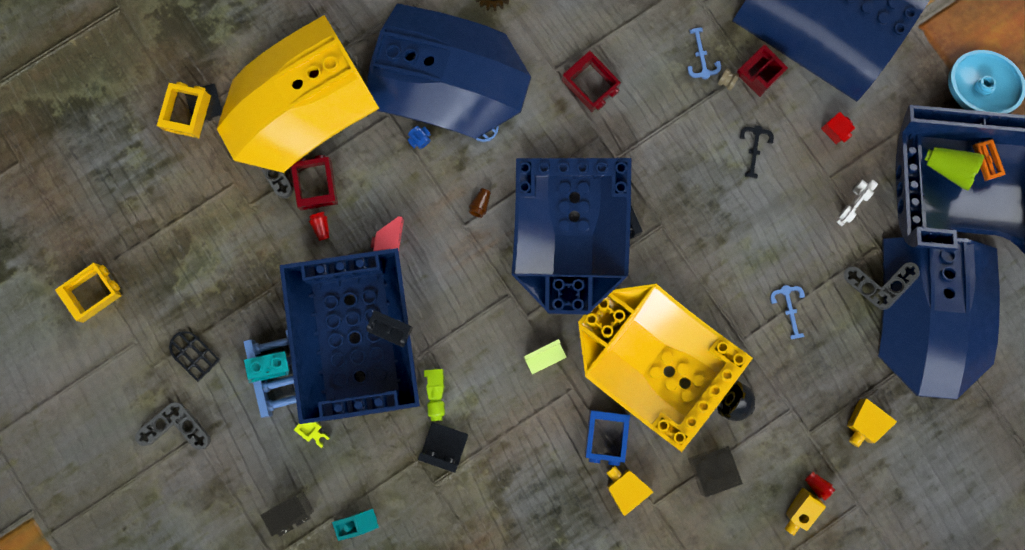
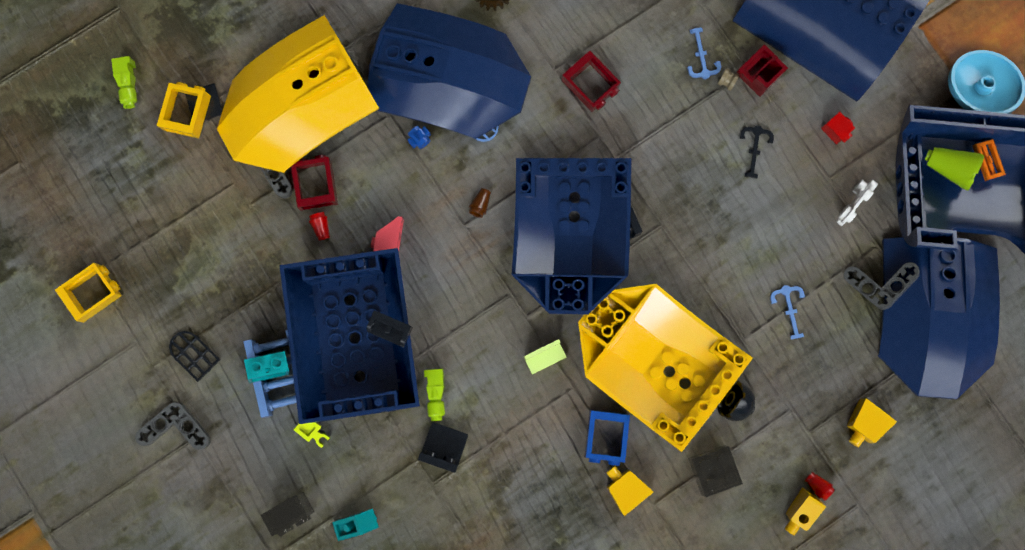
(125, 80): none -> lime piece

